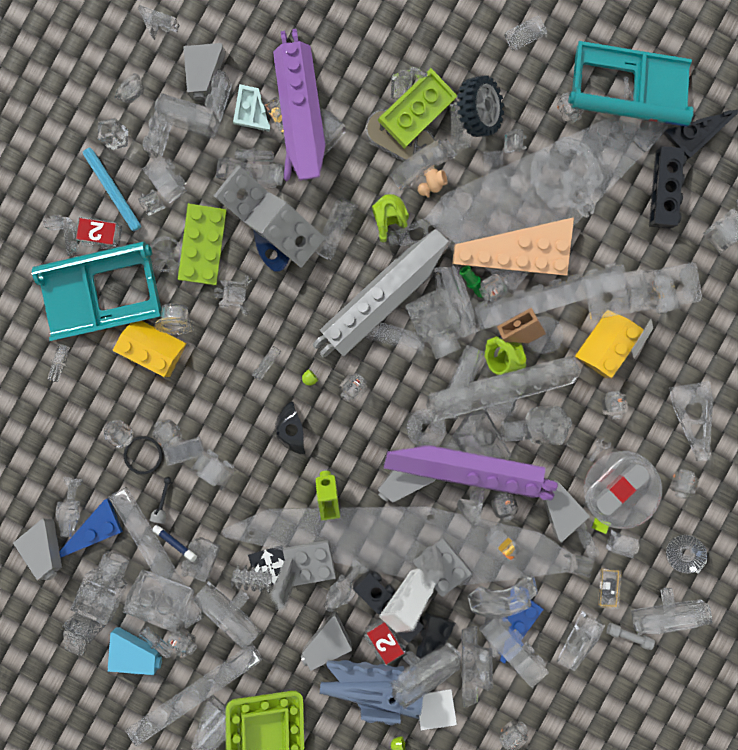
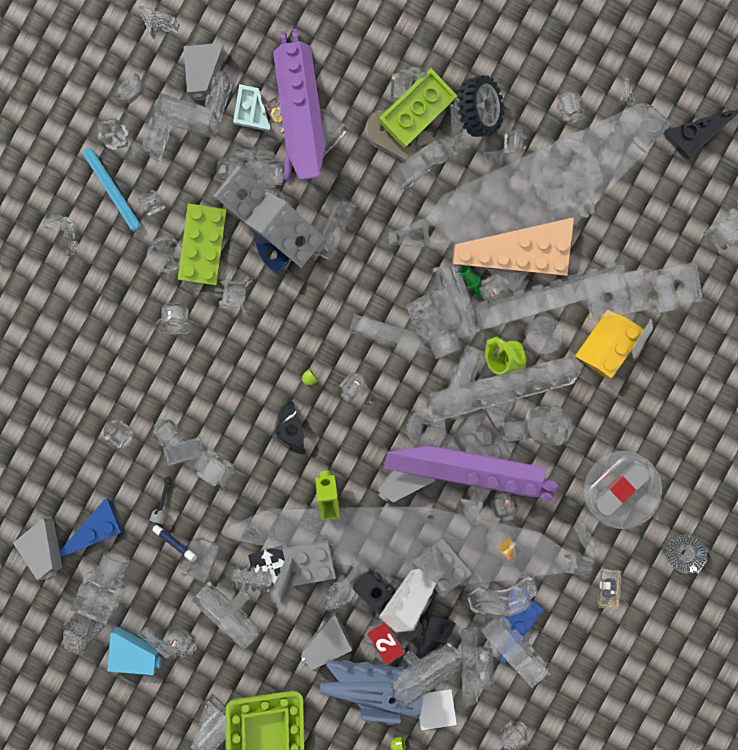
(58, 362): clear axle -> none
(68, 512): clear animal -> none
(72, 294): teal piece -> none
(98, 232): brick -> none
(143, 472): black piece -> none
(149, 544): clear tile -> none
(150, 347): yellow slope -> none
(159, 601): clear slope -> none
(164, 179): clear brick -> none
(194, 694): clear tile -> none
(266, 363): clear axle -> none
(382, 295): light grey hinge -> none
(389, 211): lime helmet -> none
(435, 182): light nougat animal -> none
(522, 328): medium nougat slope -> none
(525, 33): clear tile -> none
(564, 513): light grey slope -> none
(581, 641): clear slope -> none
(597, 525): lime piece -> none
(599, 448): clear hand -> none
(614, 404): clear head -> none
(622, 544): clear brick -> none
(644, 641): light grey bar -> none
(658, 215): black brick -> none
(659, 84): teal piece -> none
(671, 615): clear piece -> none
(684, 483): clear head -> none
(690, 394): clear plate -> none

